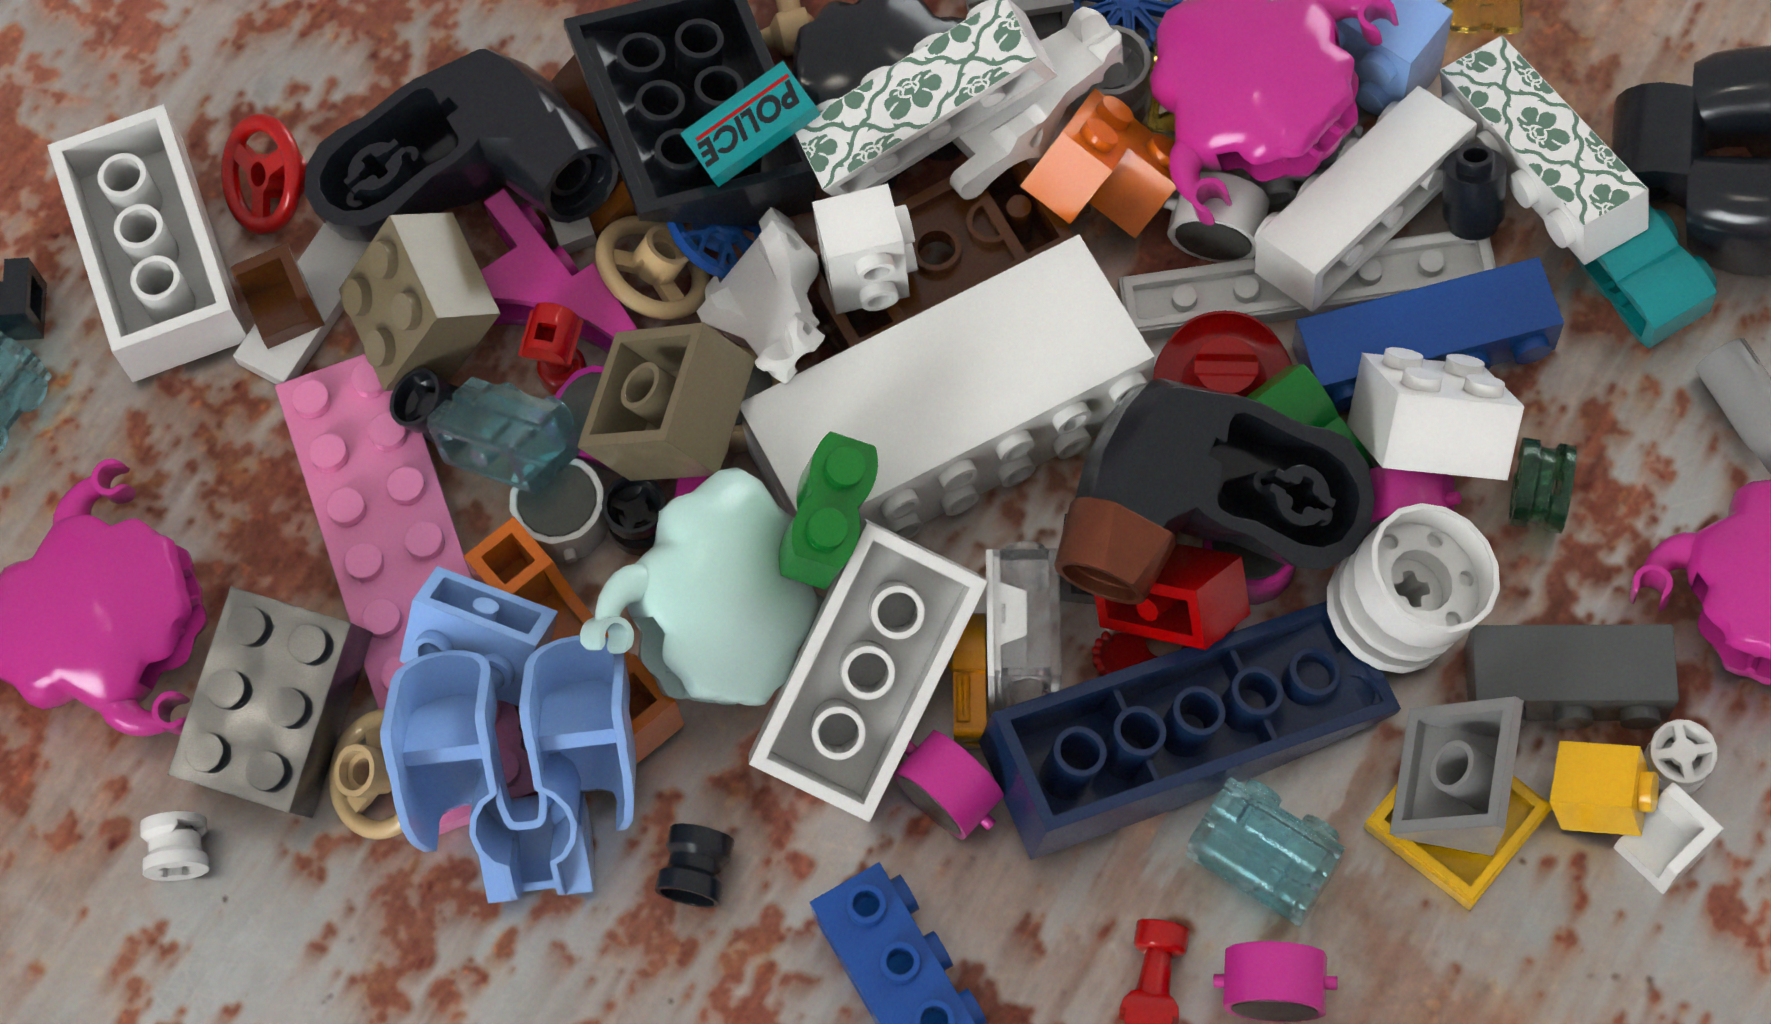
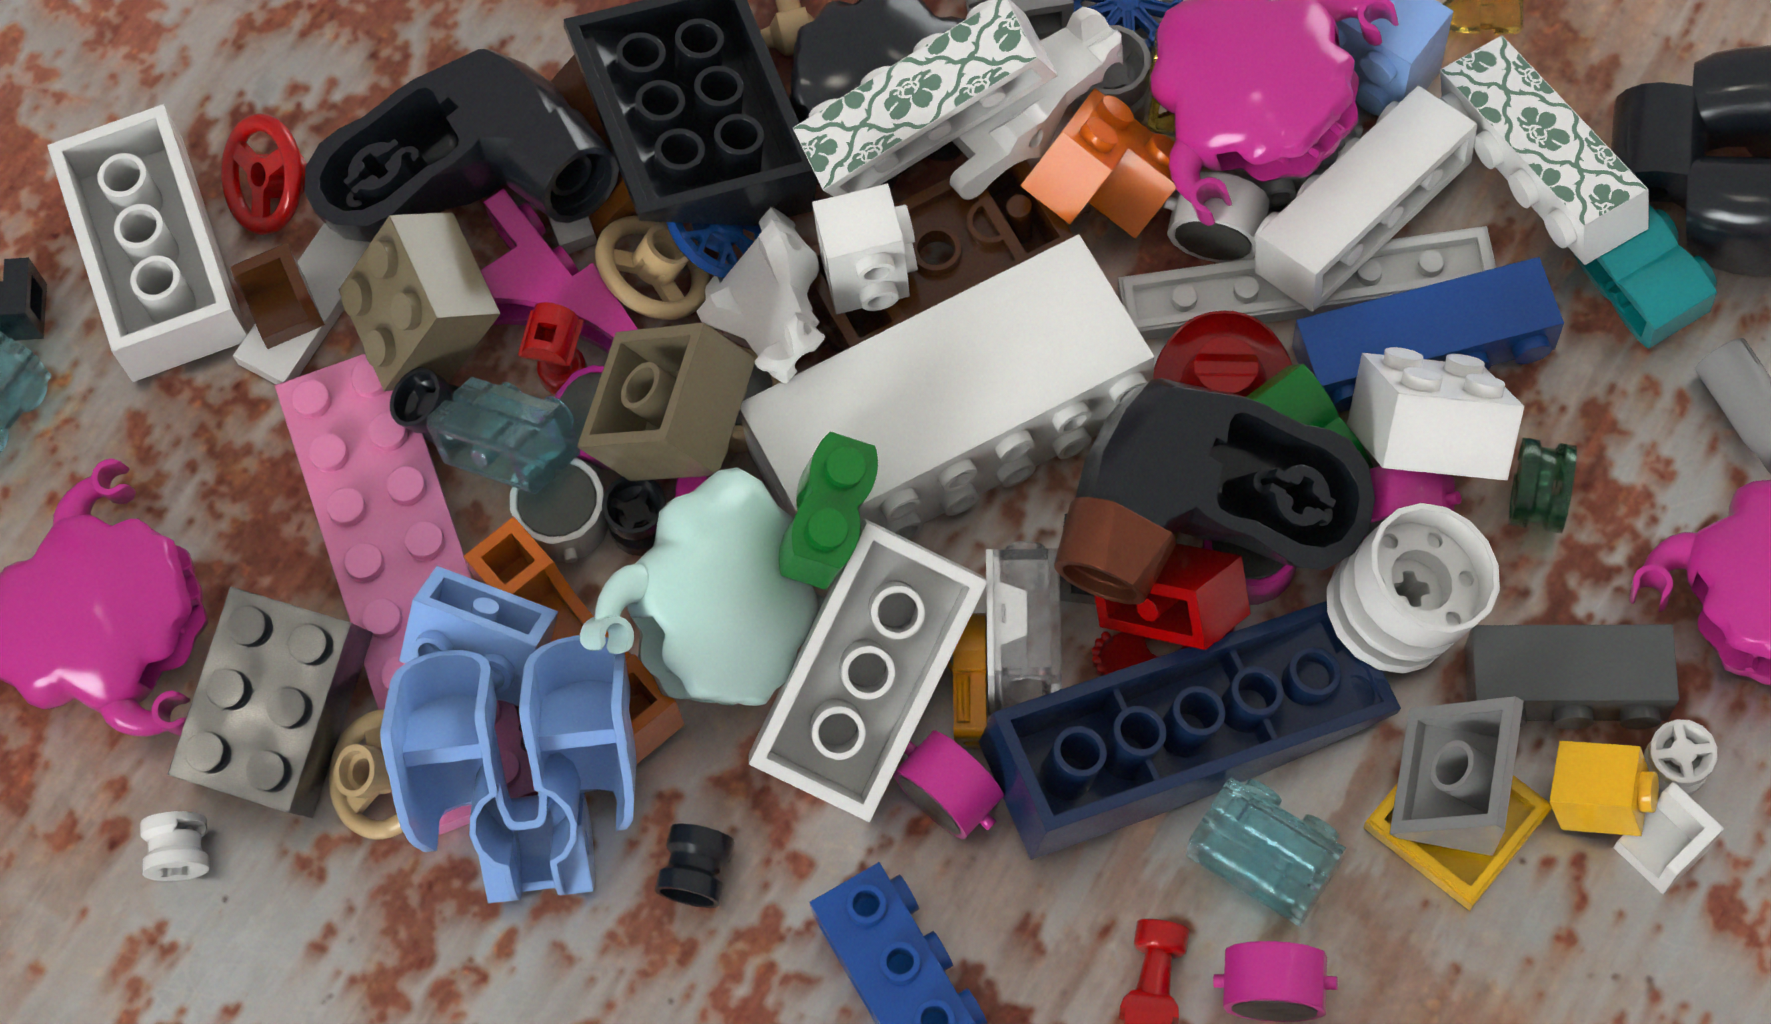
(750, 124): teal tile -> none
(1474, 191): black brick -> none

